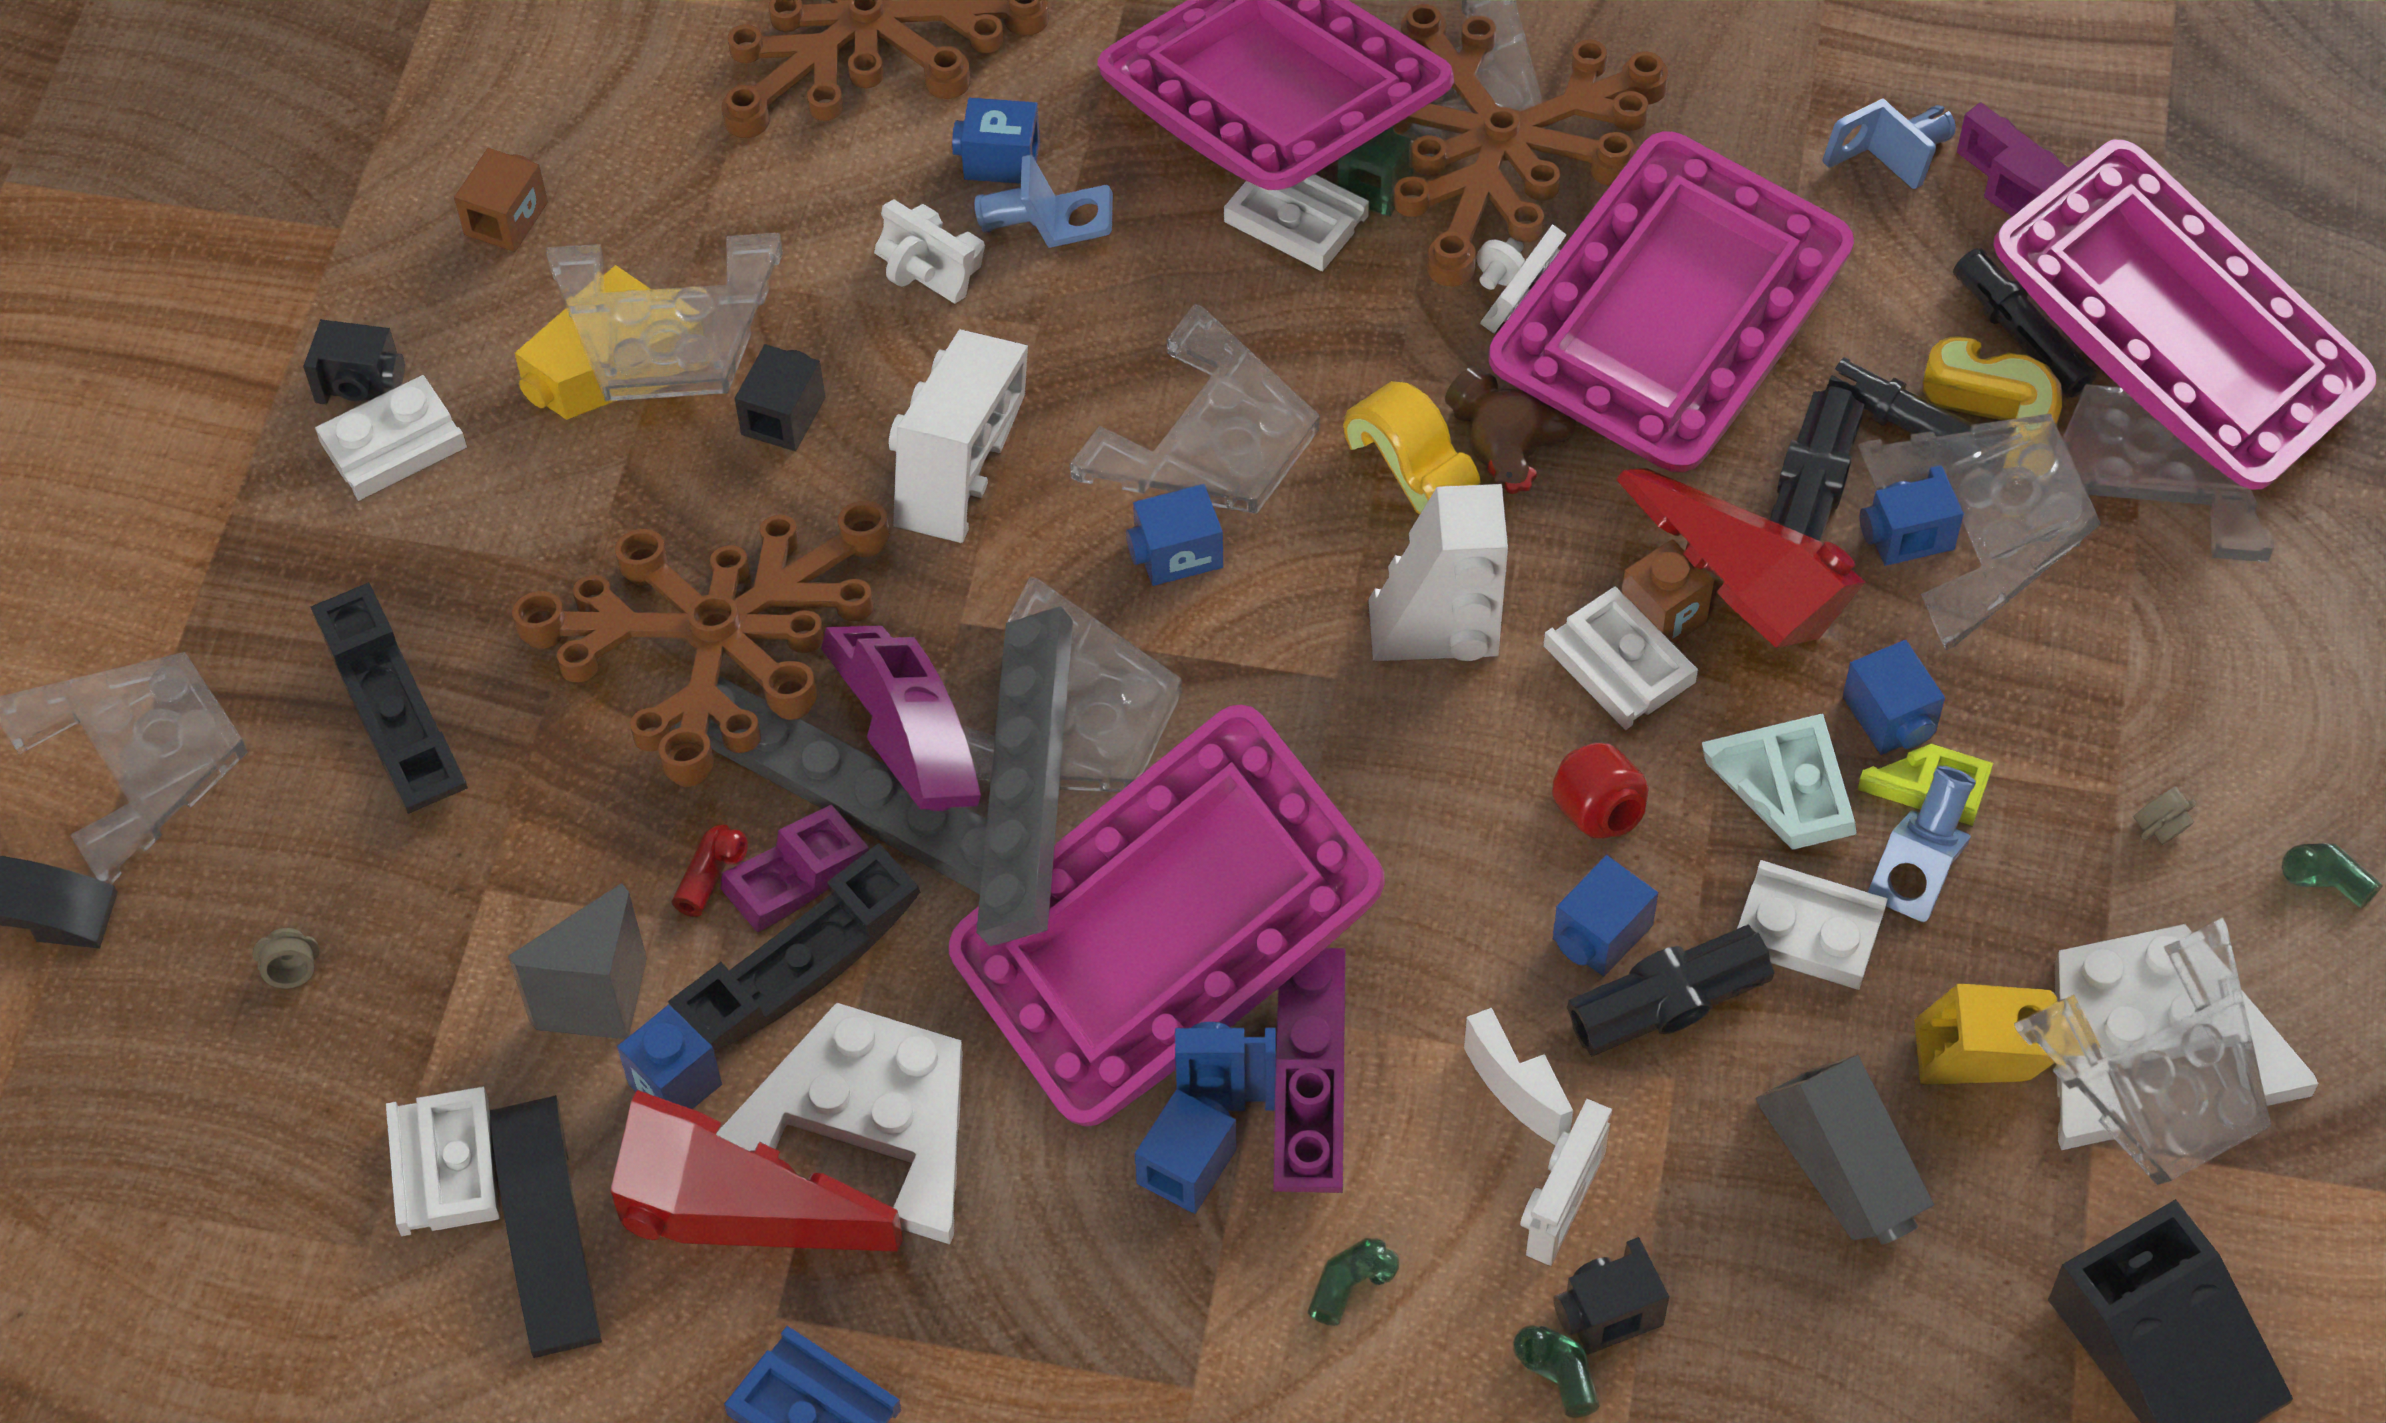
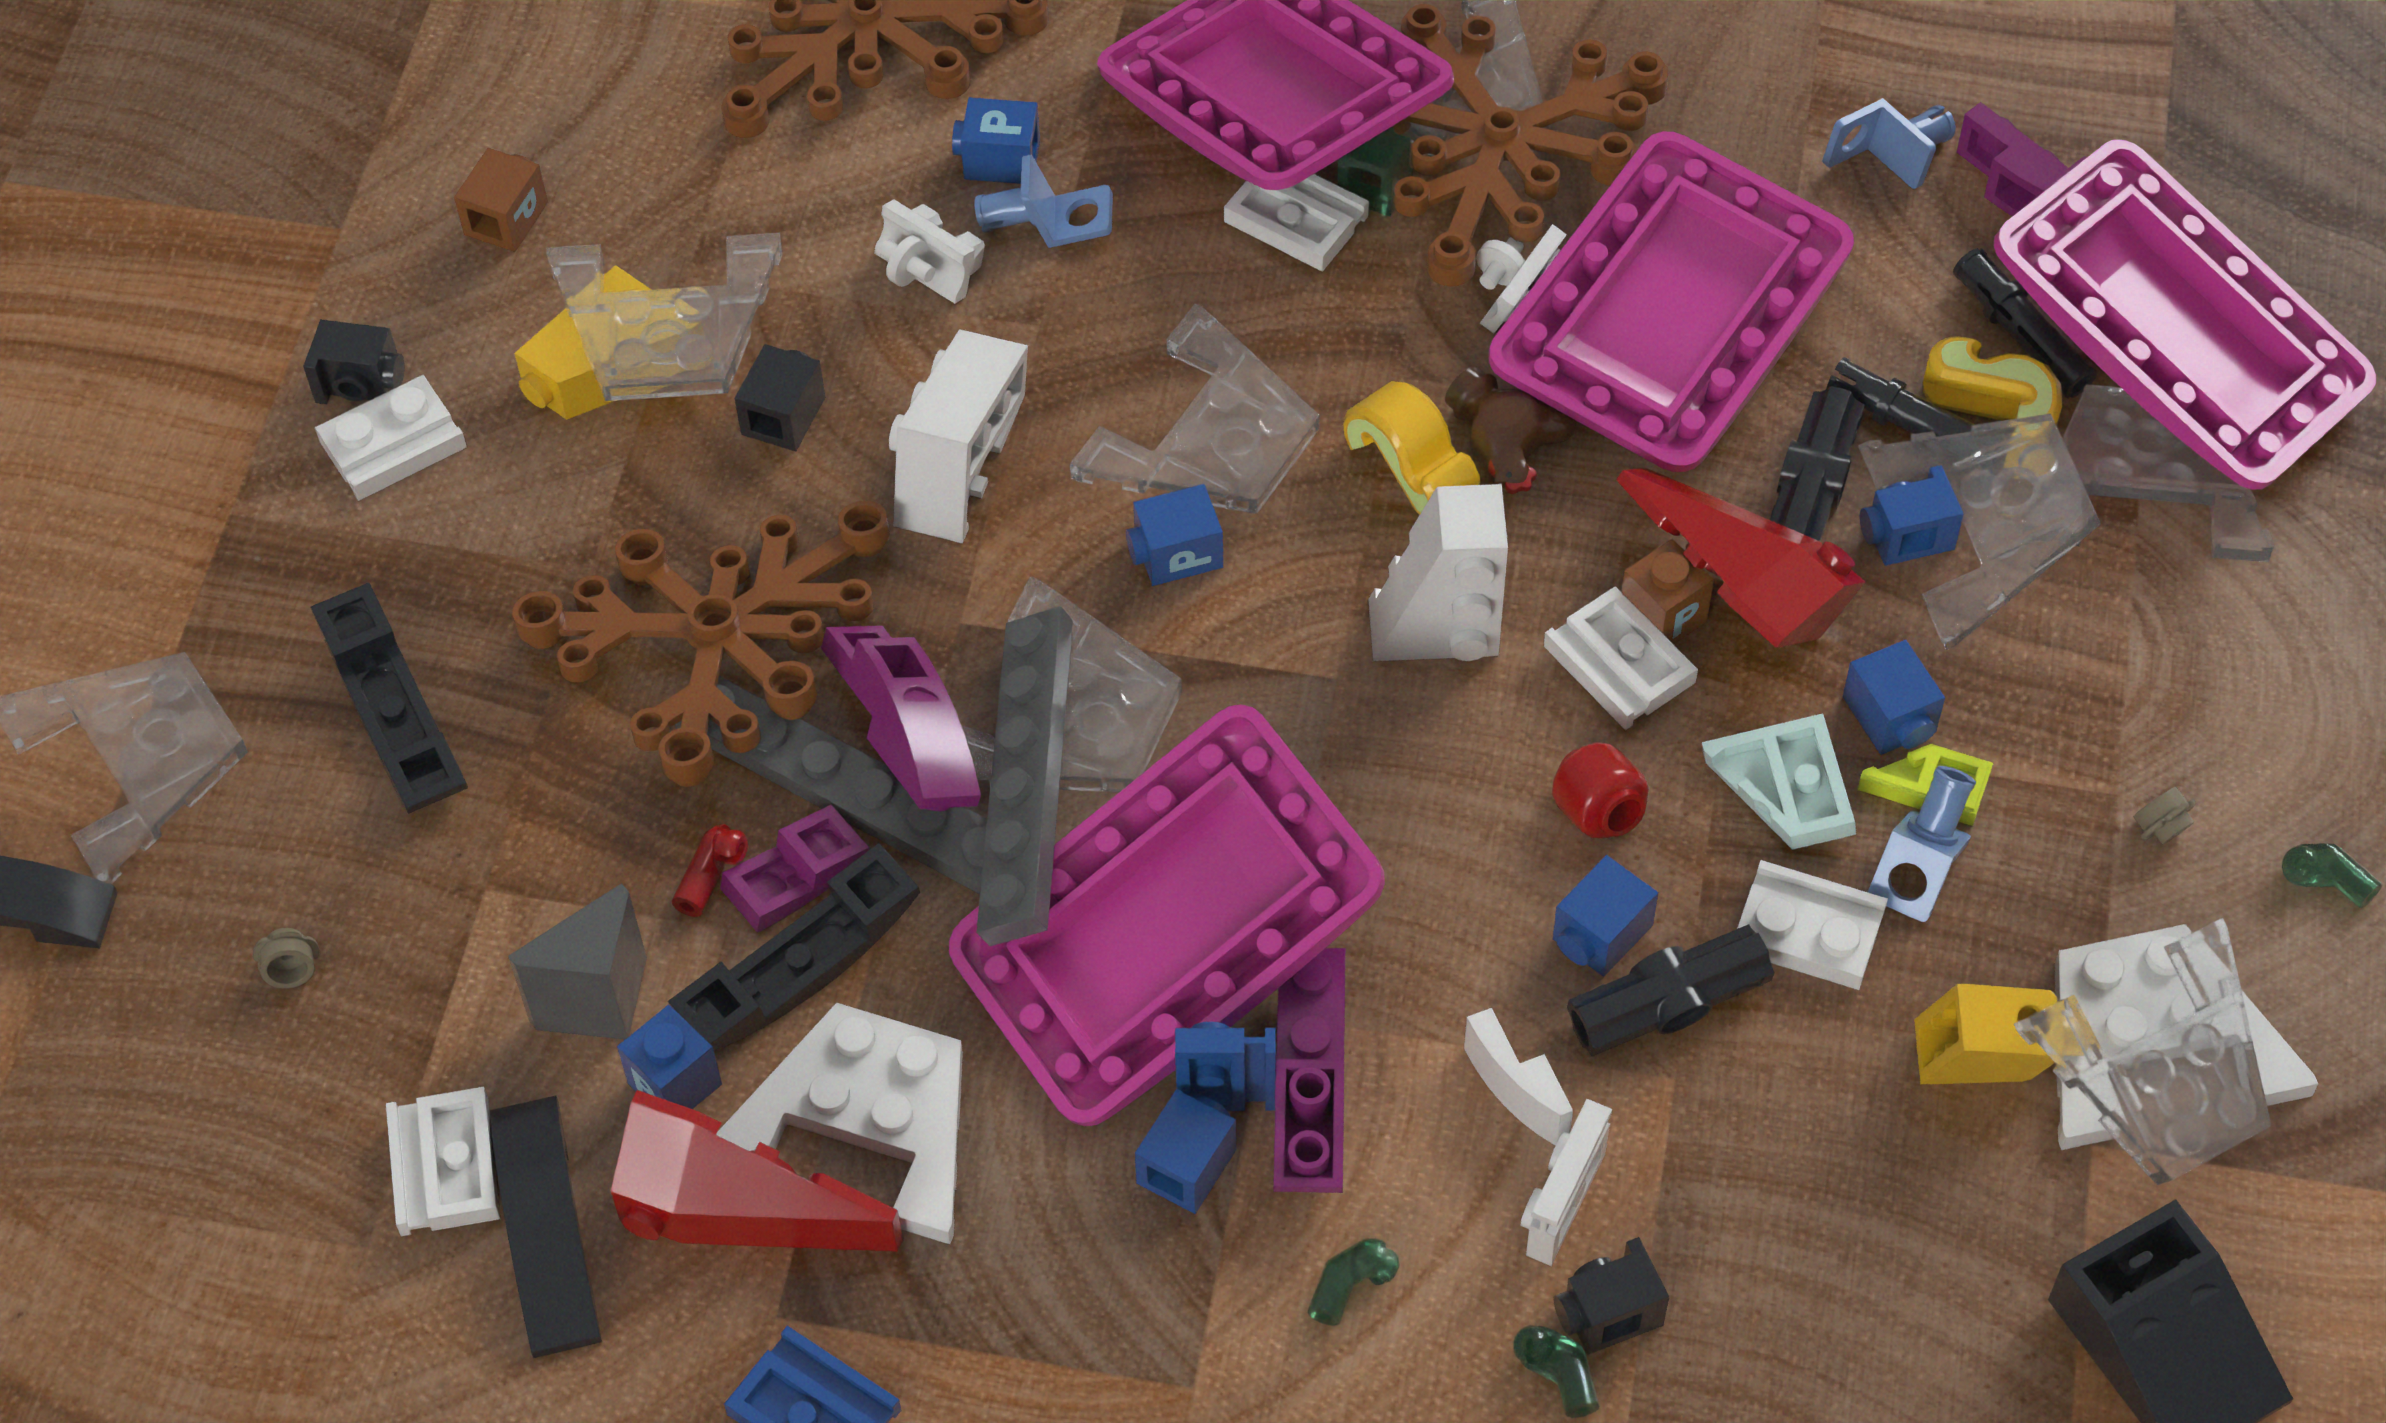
(1849, 1149): dark grey slope -> none

